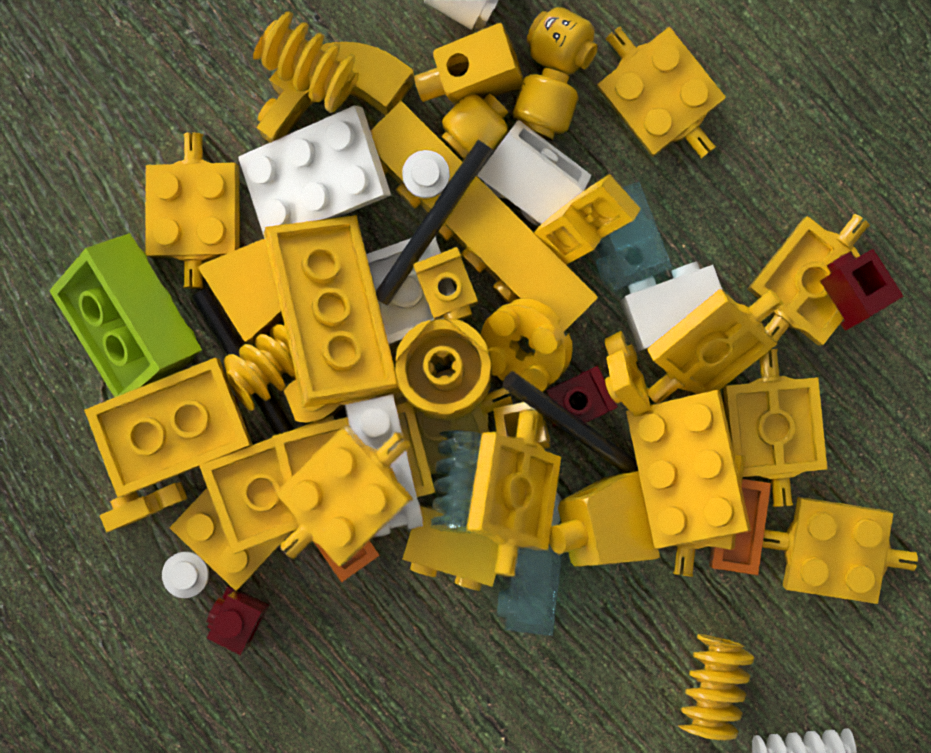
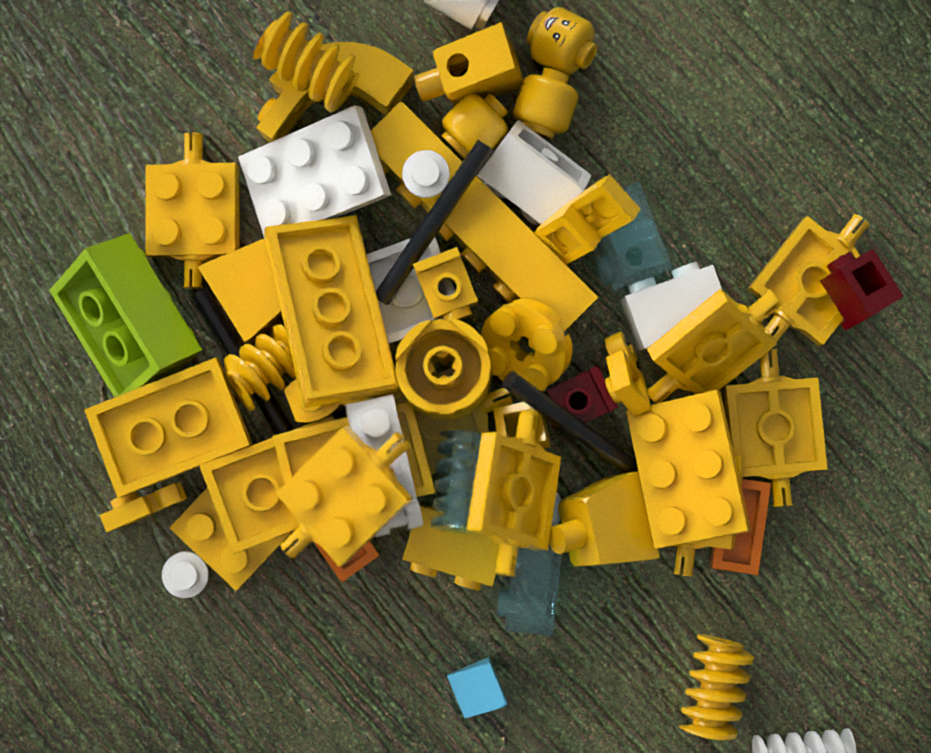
(235, 620): dark red brick -> none
(477, 688): none -> medium azure slope
(661, 92): yellow plate -> none
(838, 550): yellow plate -> none

